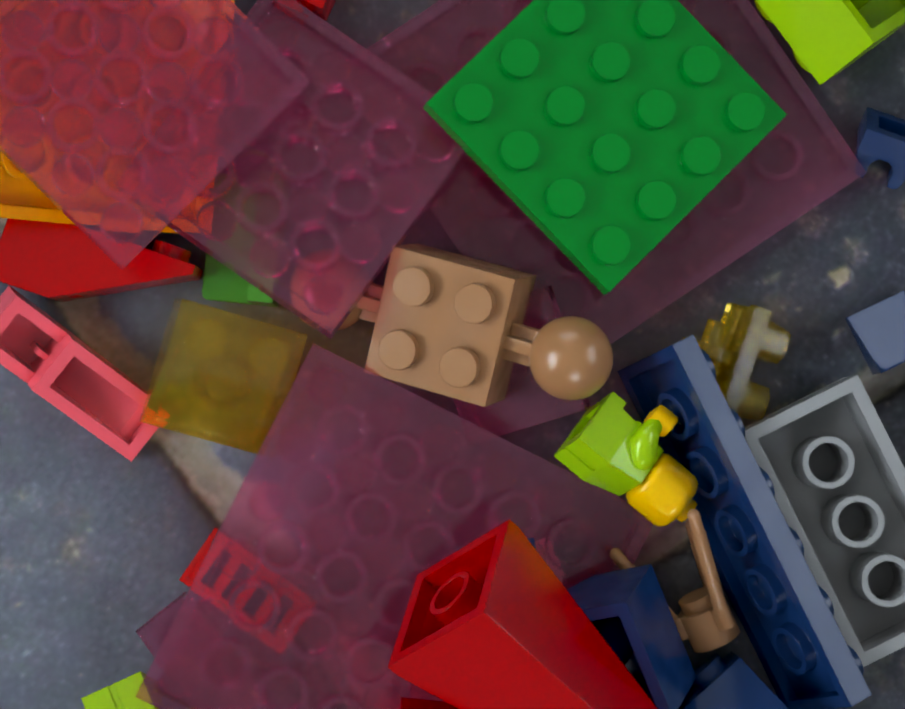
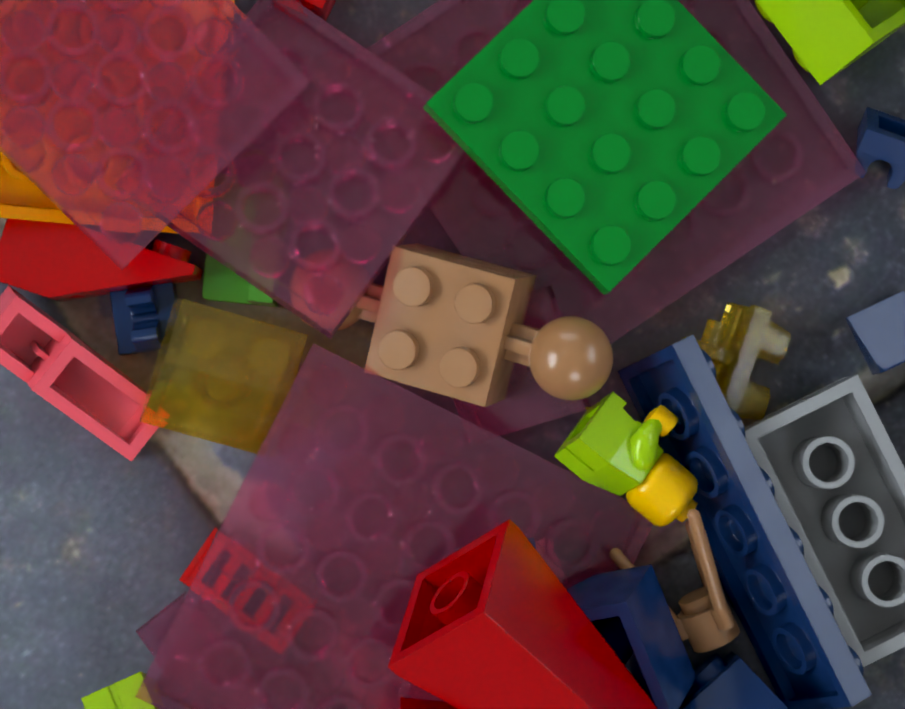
(142, 317): none -> dark blue tile

